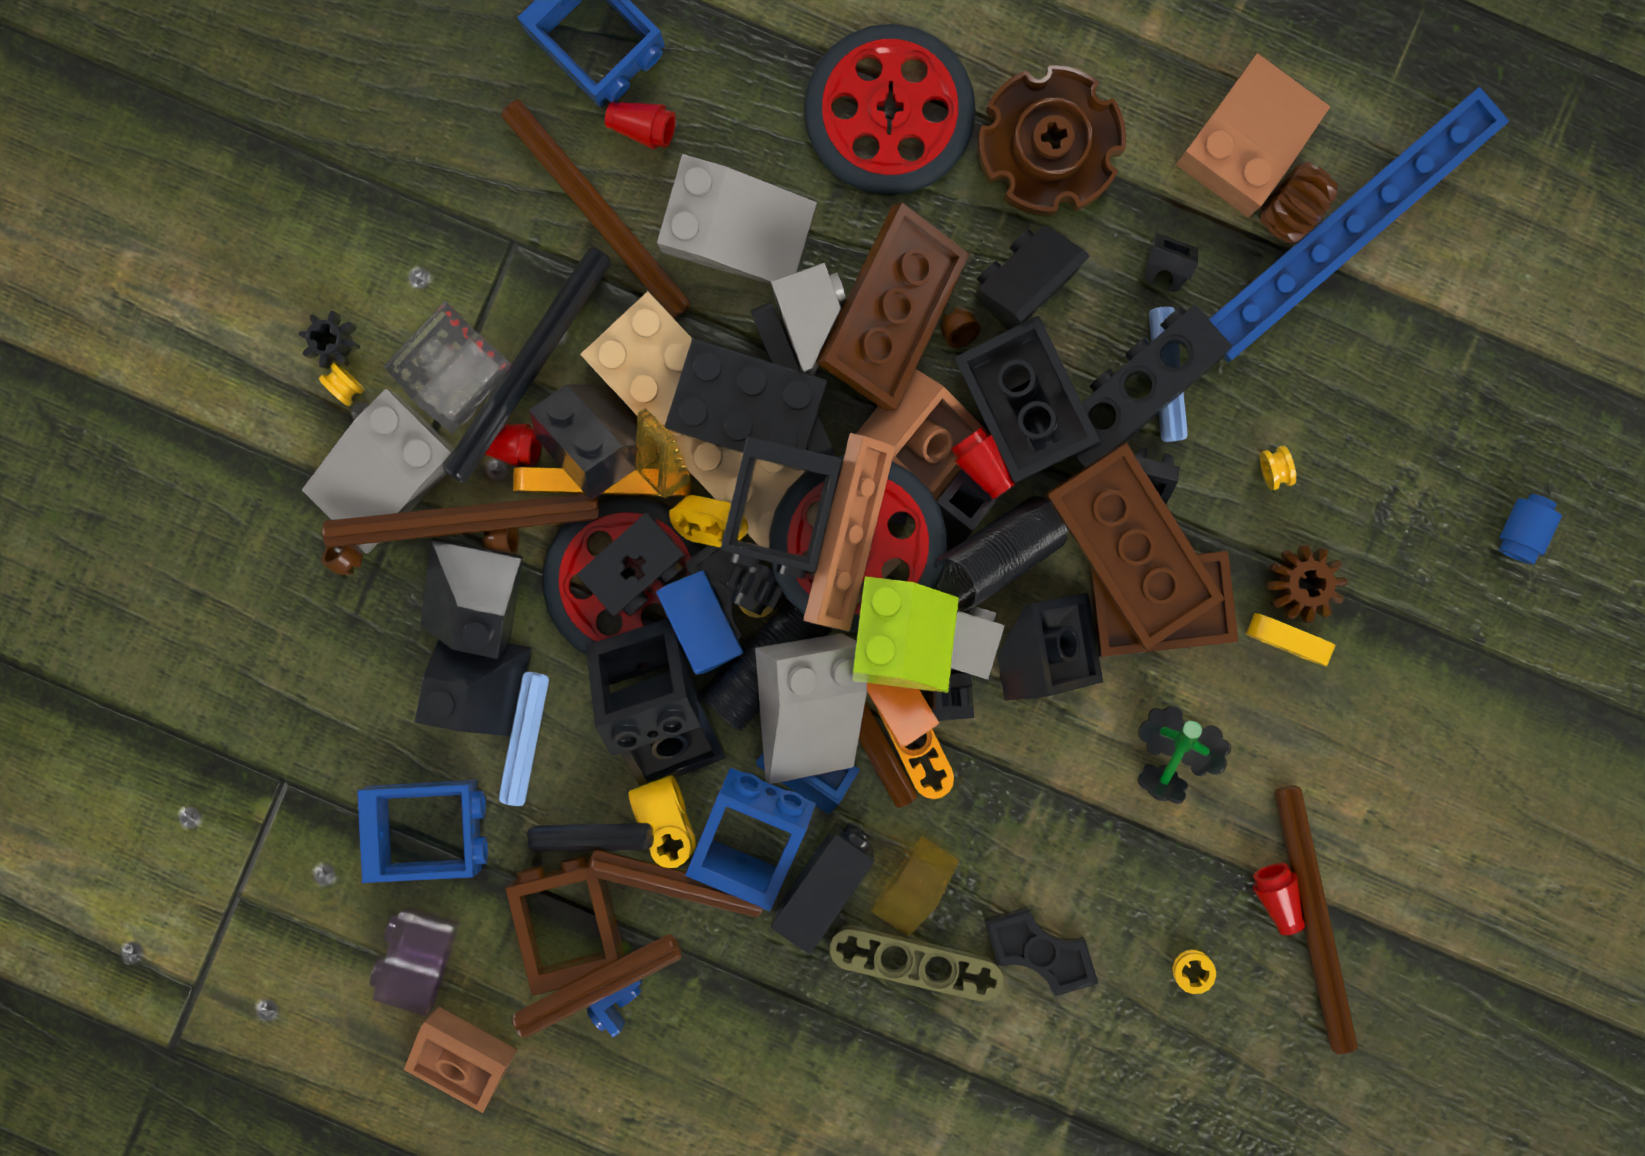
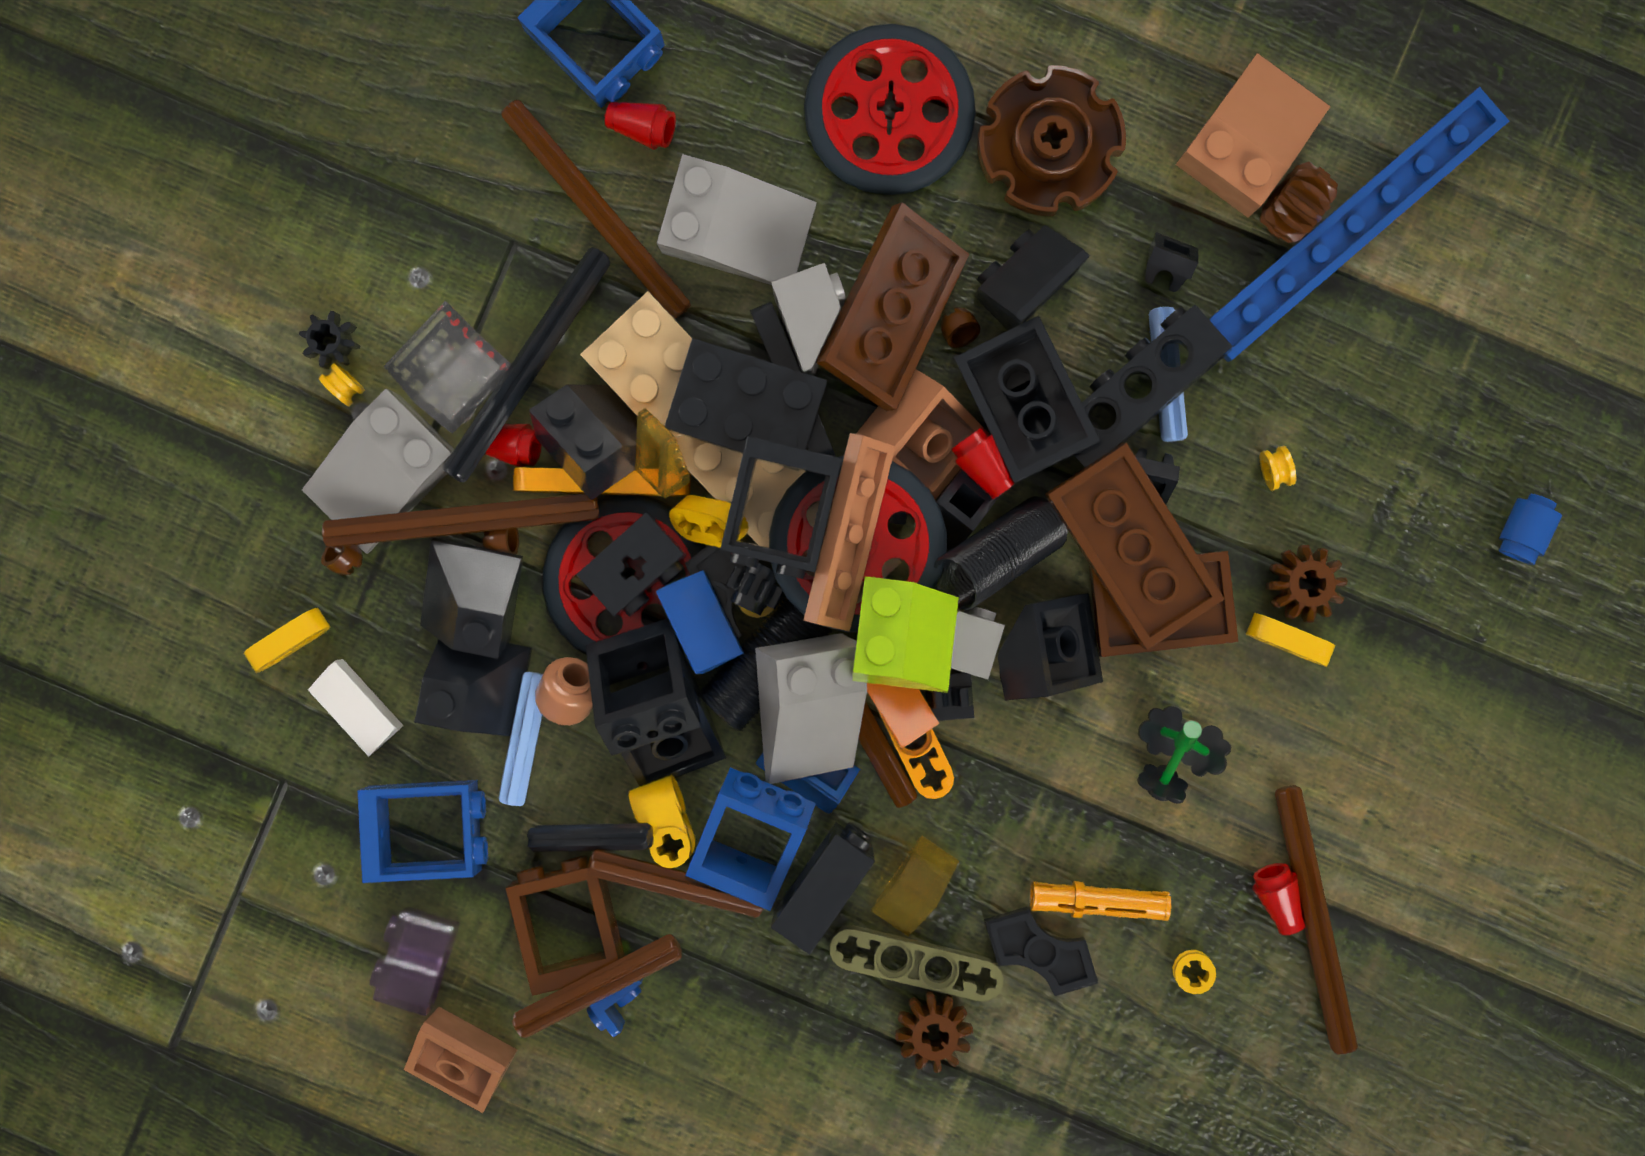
(287, 640): none -> yellow beam
(355, 706): none -> white slope
(565, 691): none -> nougat head
(919, 1042): none -> reddish brown gear
(1090, 900): none -> light orange pin

